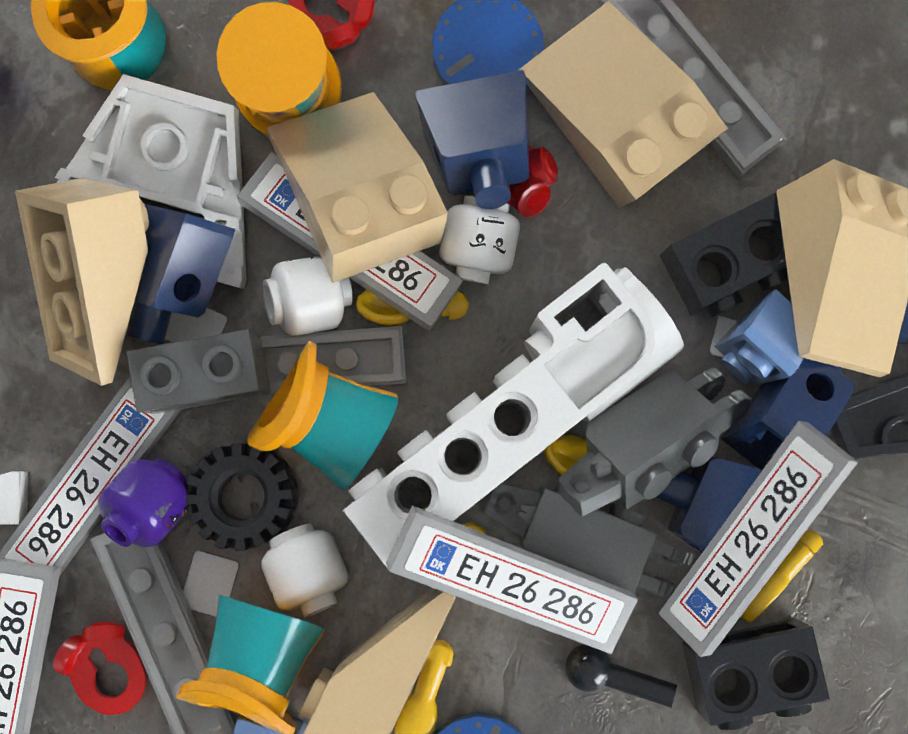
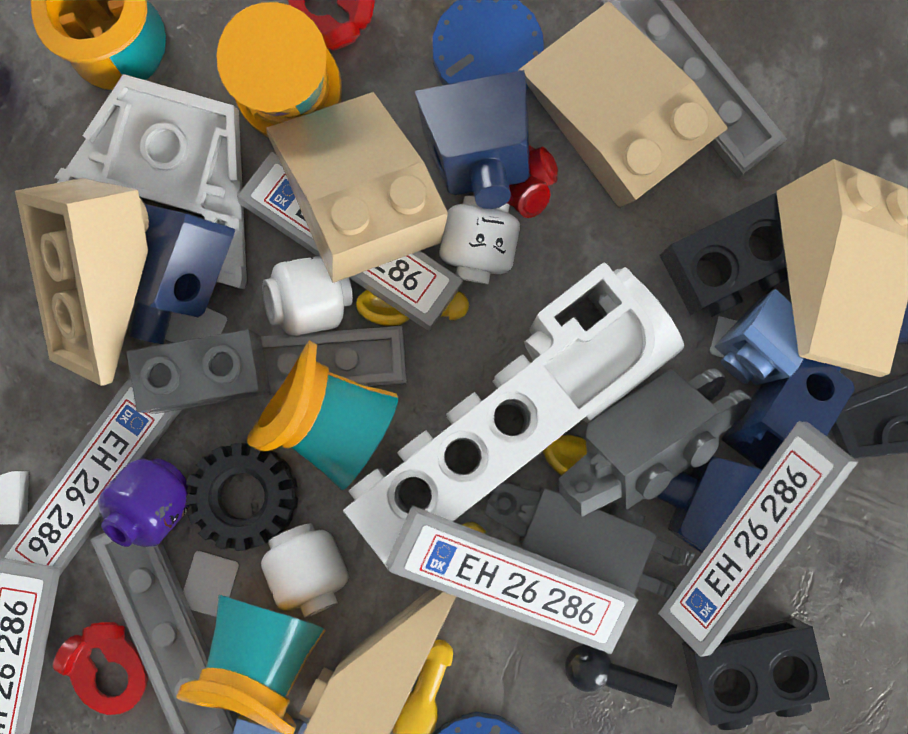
(790, 566): yellow piece -> none

